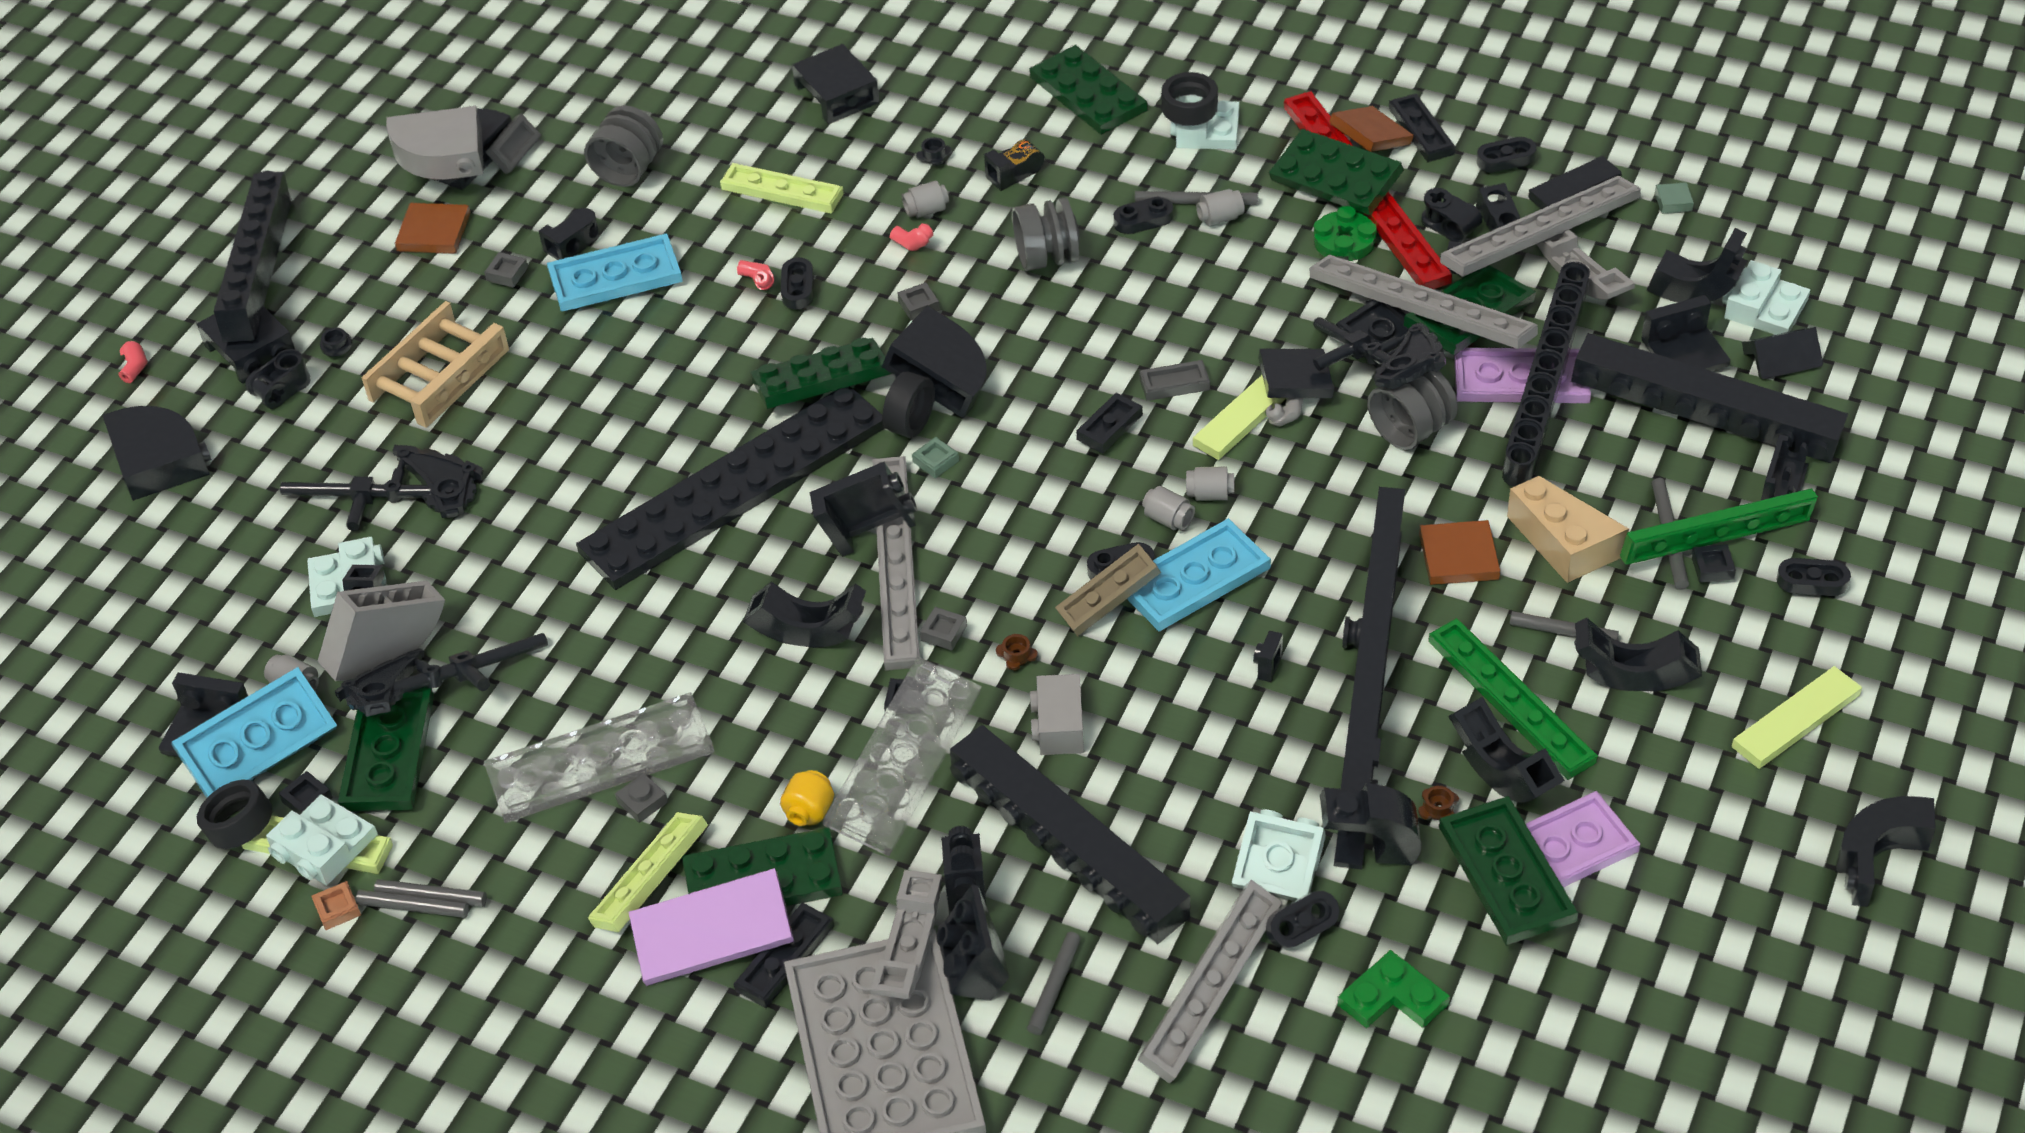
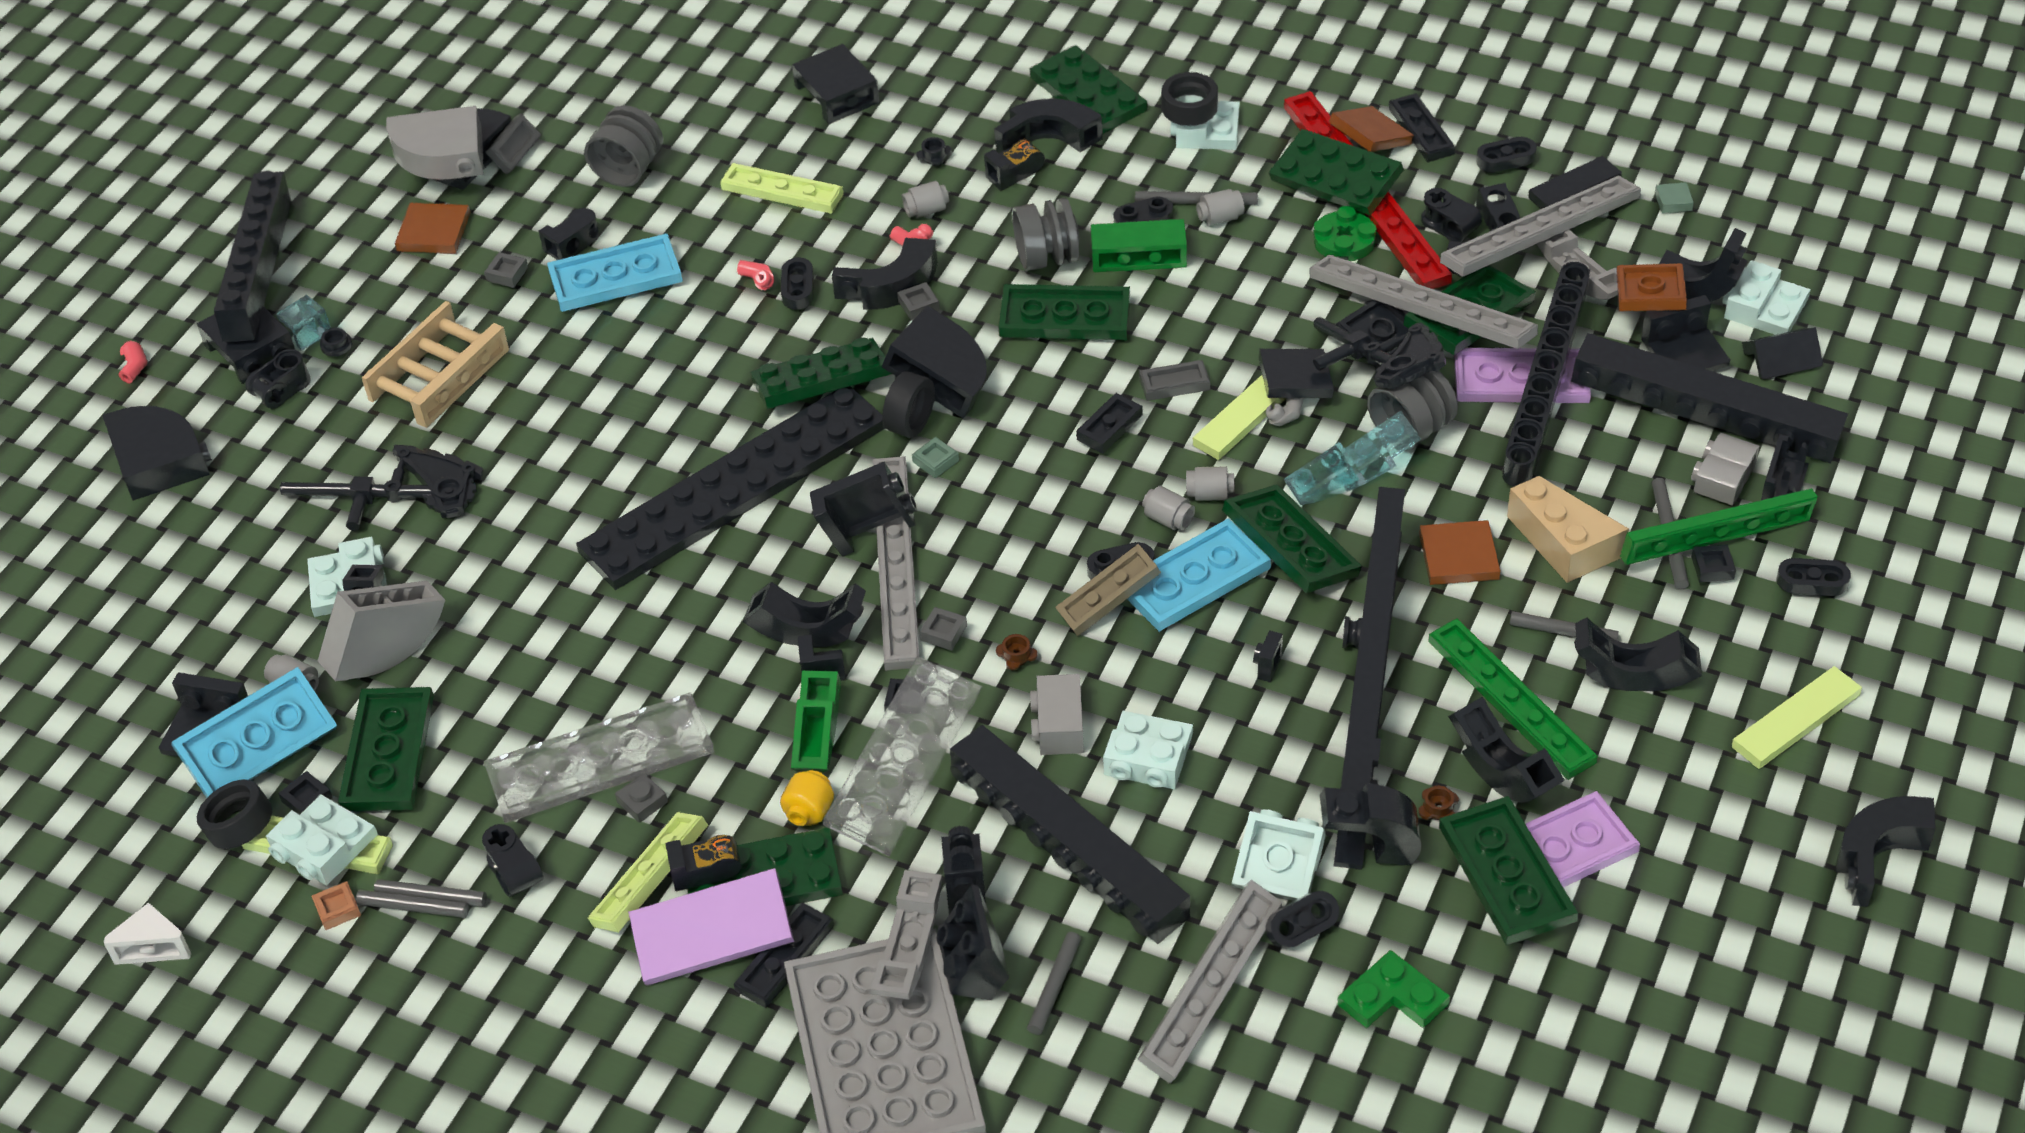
(146, 938): none -> white slope
(306, 321): none -> clear light blue panel
(385, 684): black bar -> none
(510, 860): none -> black piece
(703, 861): none -> black leg
(815, 720): none -> green slope
(819, 661): none -> black panel
(880, 286): none -> black arch
(1050, 119): none -> black arch
(1064, 311): none -> dark green plate
(1138, 245): none -> green brick
(1147, 750): none -> light aqua plate
(1291, 538): none -> dark green plate
(1357, 464): none -> clear light blue slope
(1651, 287): none -> dark orange tile
(1725, 468): none -> light grey brick

